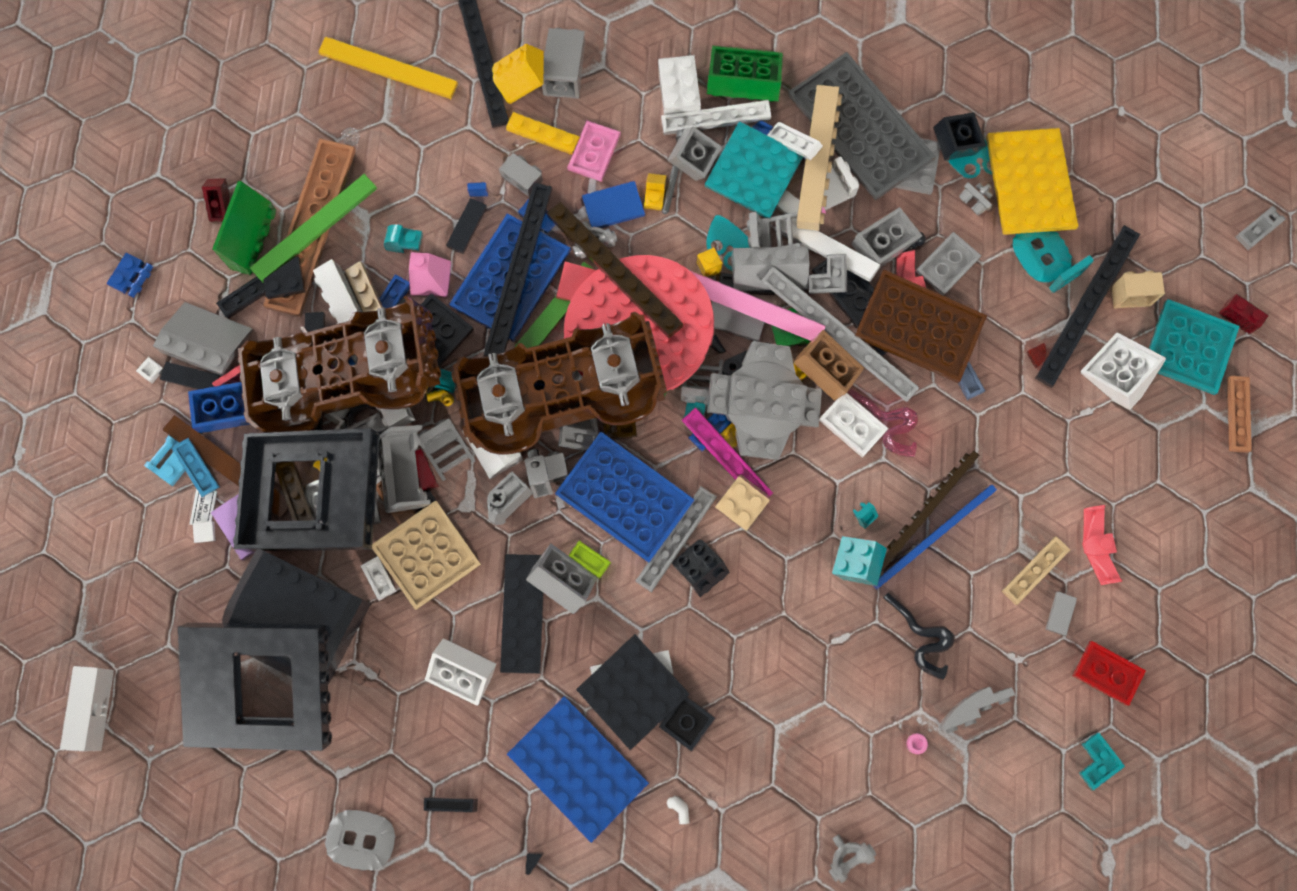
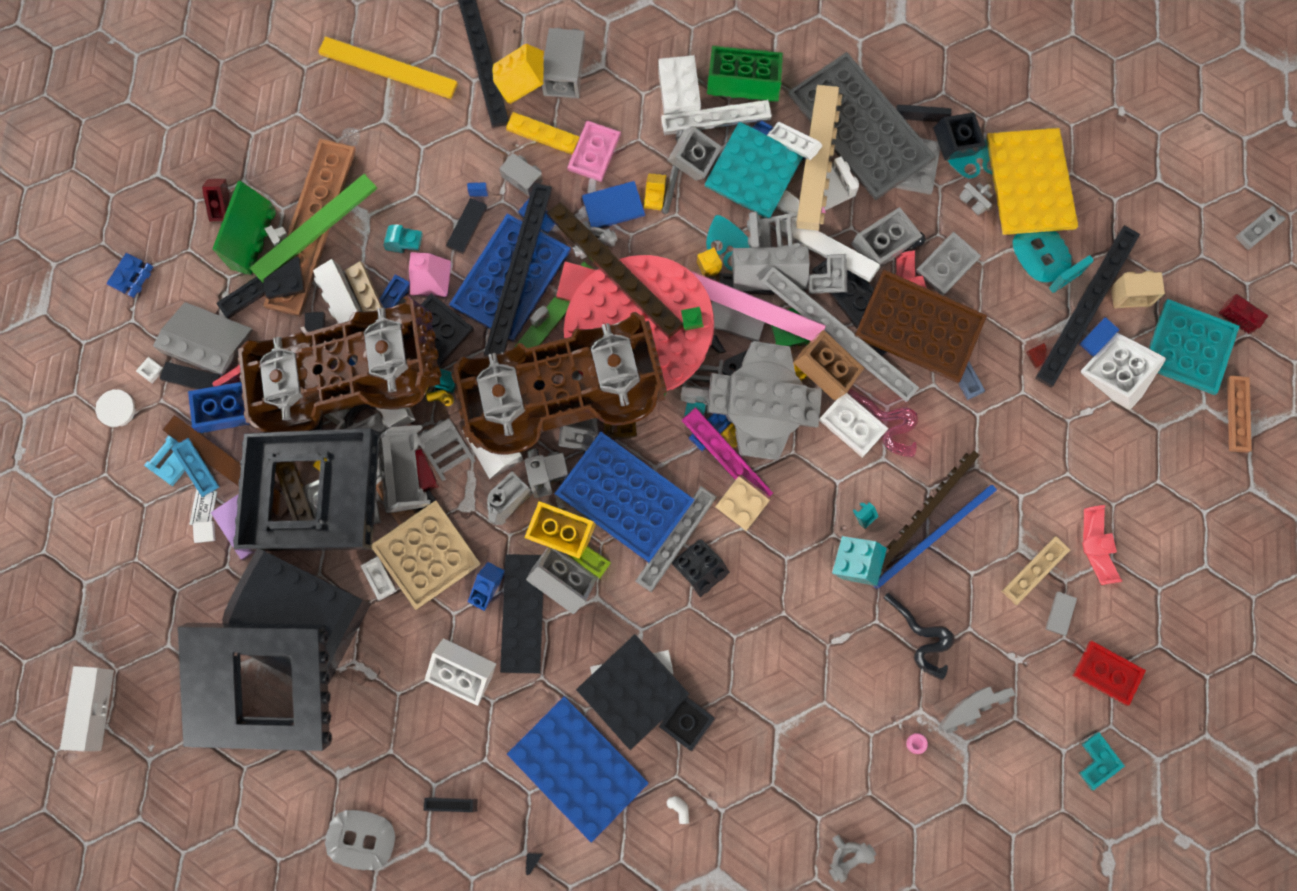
(115, 408): none -> white tile
(276, 235): none -> white tile
(485, 585): none -> blue slope
(539, 316): none -> light grey tile
(560, 530): none -> yellow slope
(692, 318): none -> green plate
(923, 113): none -> black tile
(1099, 337): none -> blue tile

